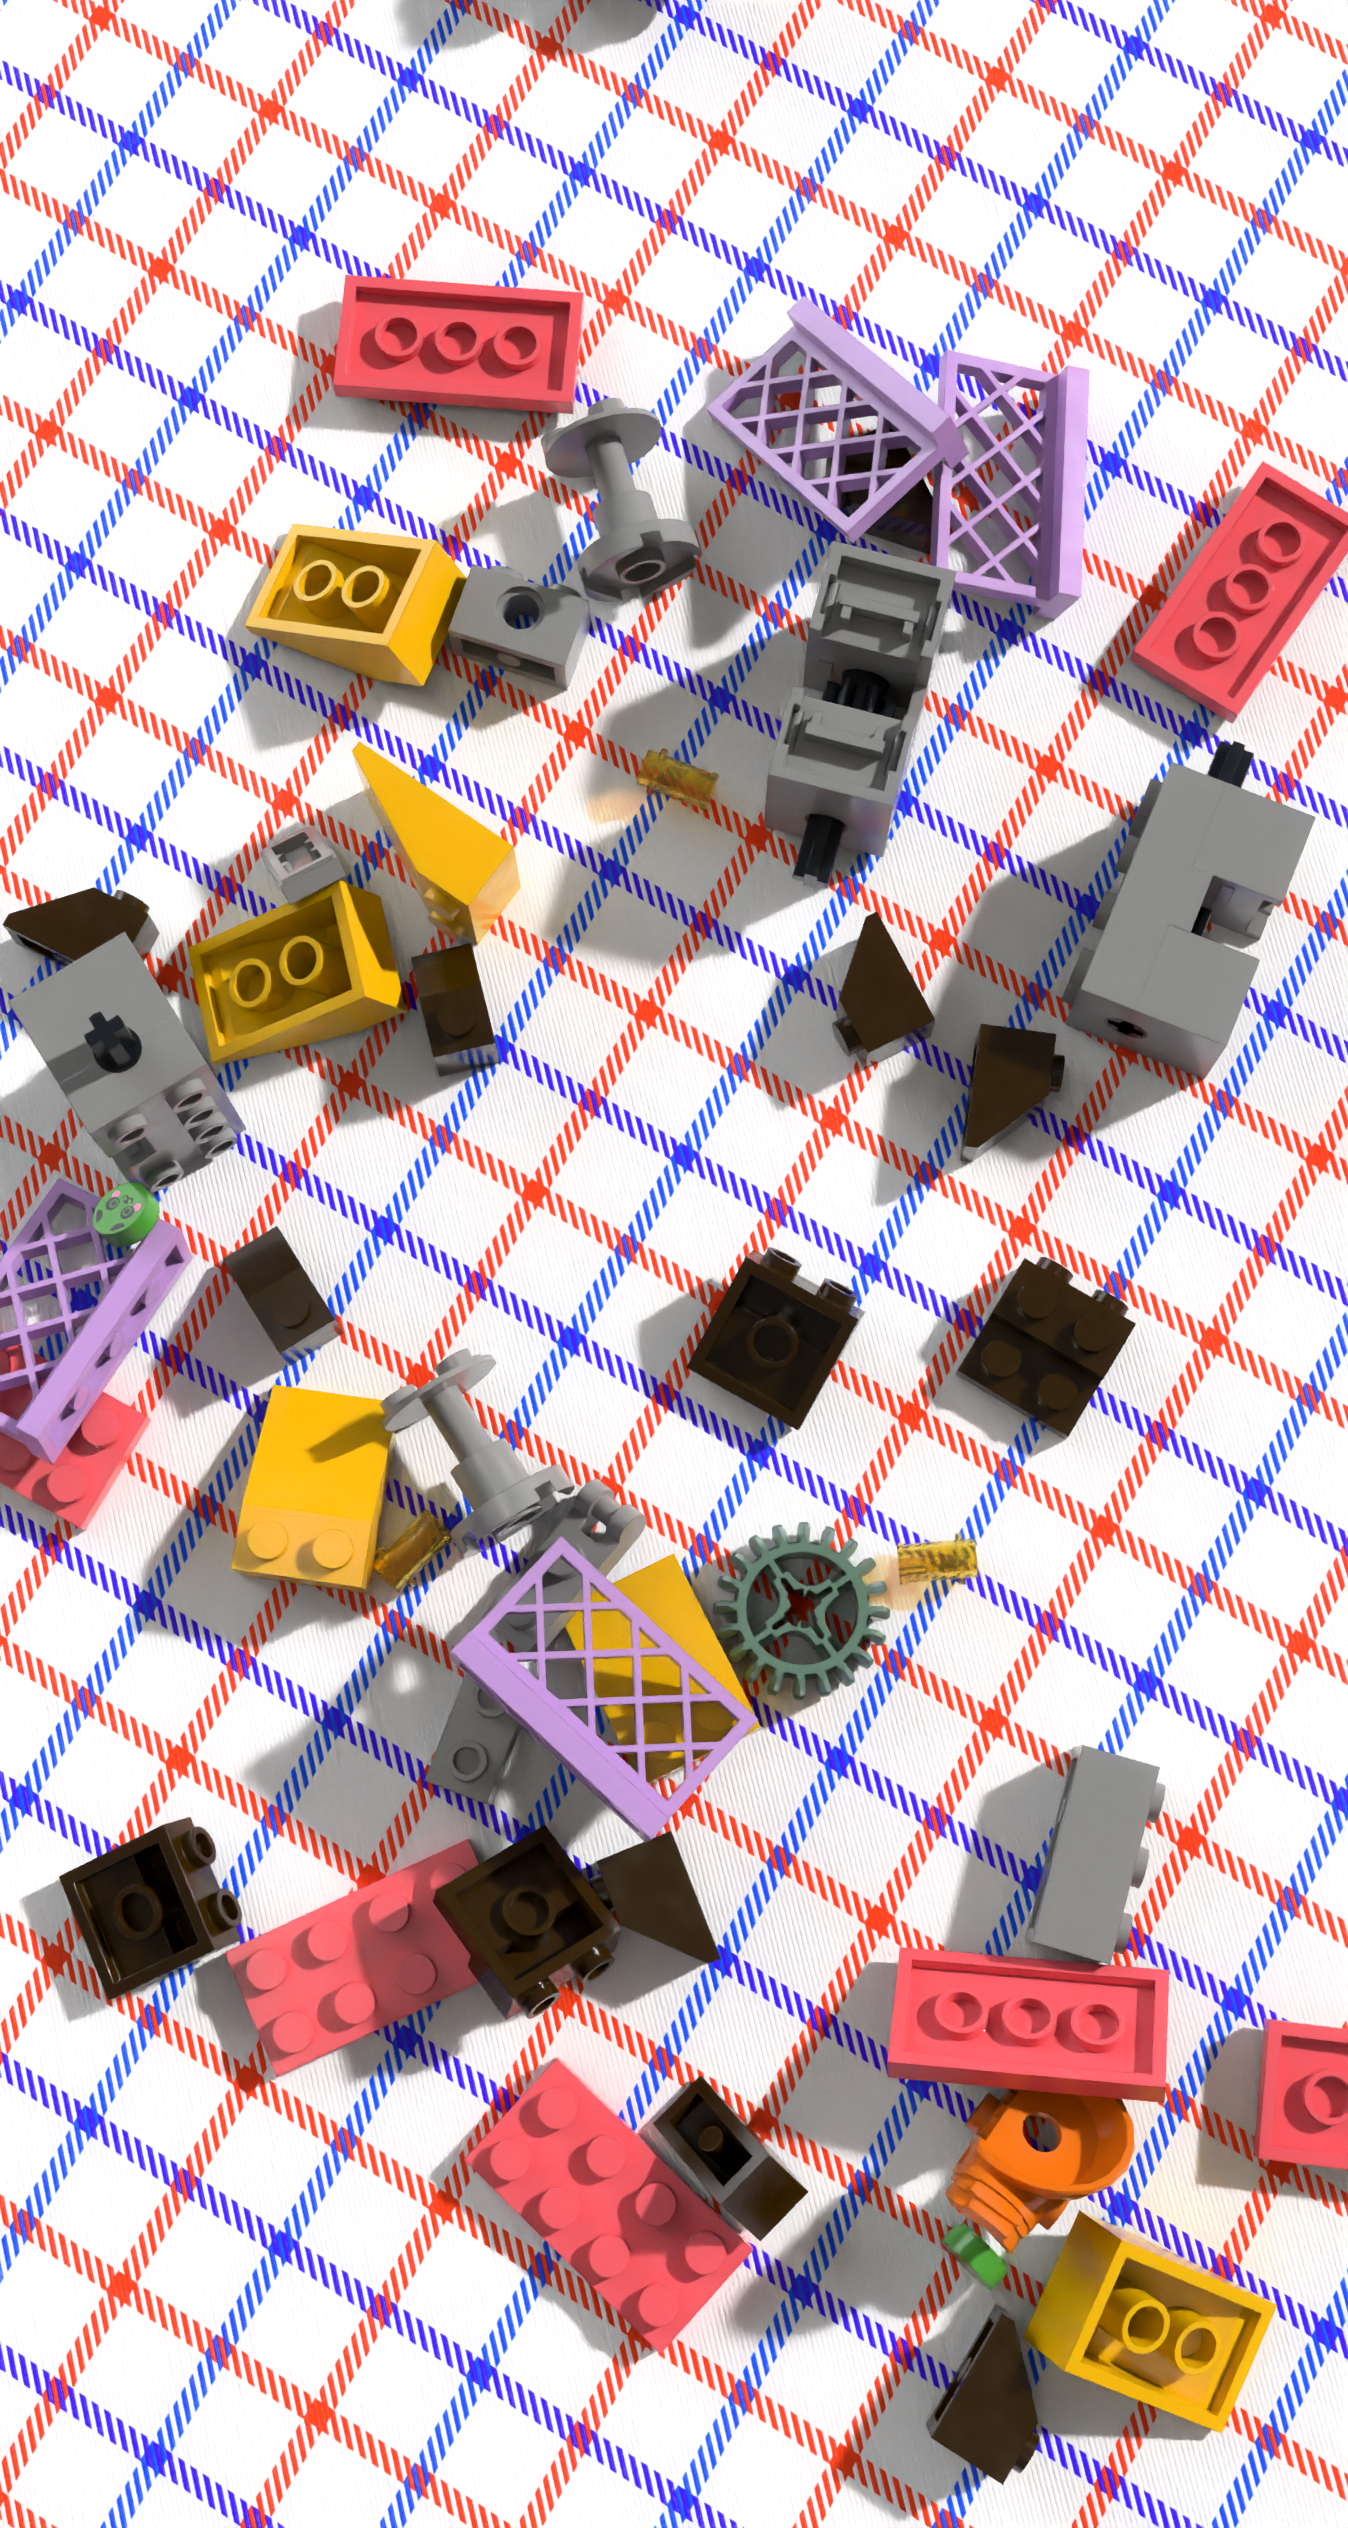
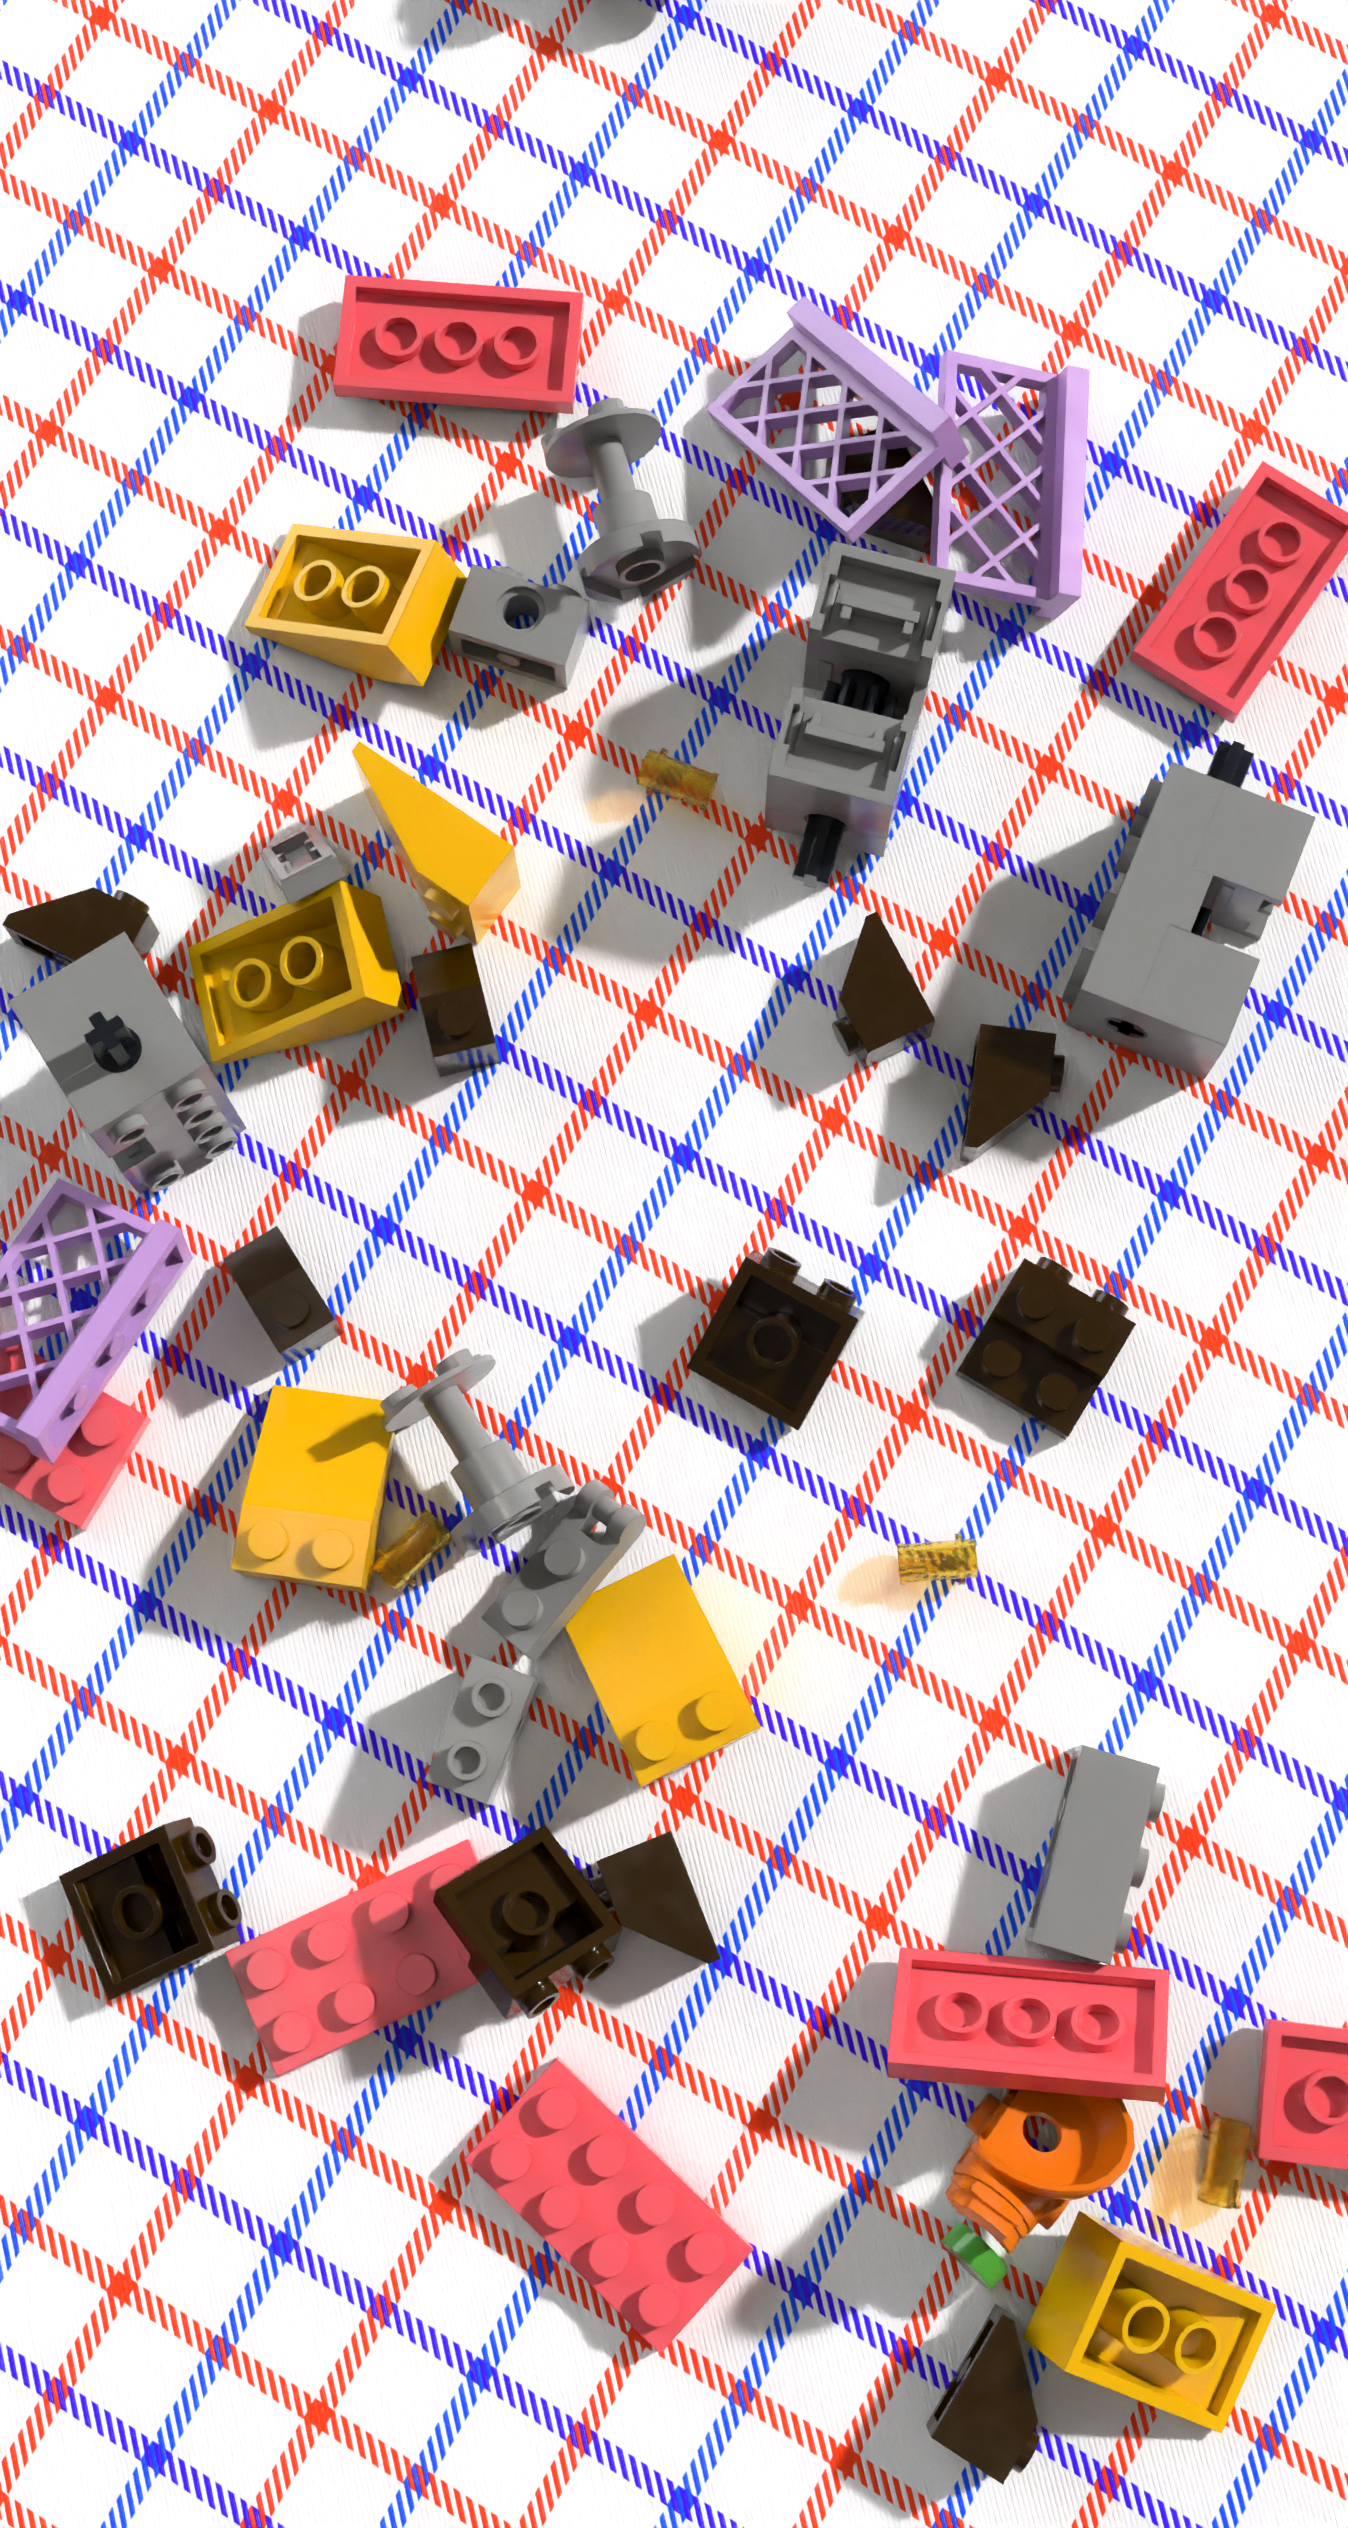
(126, 1214): bright green tile -> none
(562, 1731): lavender fence -> none
(730, 2158): dark brown slope -> none
(847, 1579): sand green gear -> none
(1225, 2162): none -> clear yellow pin

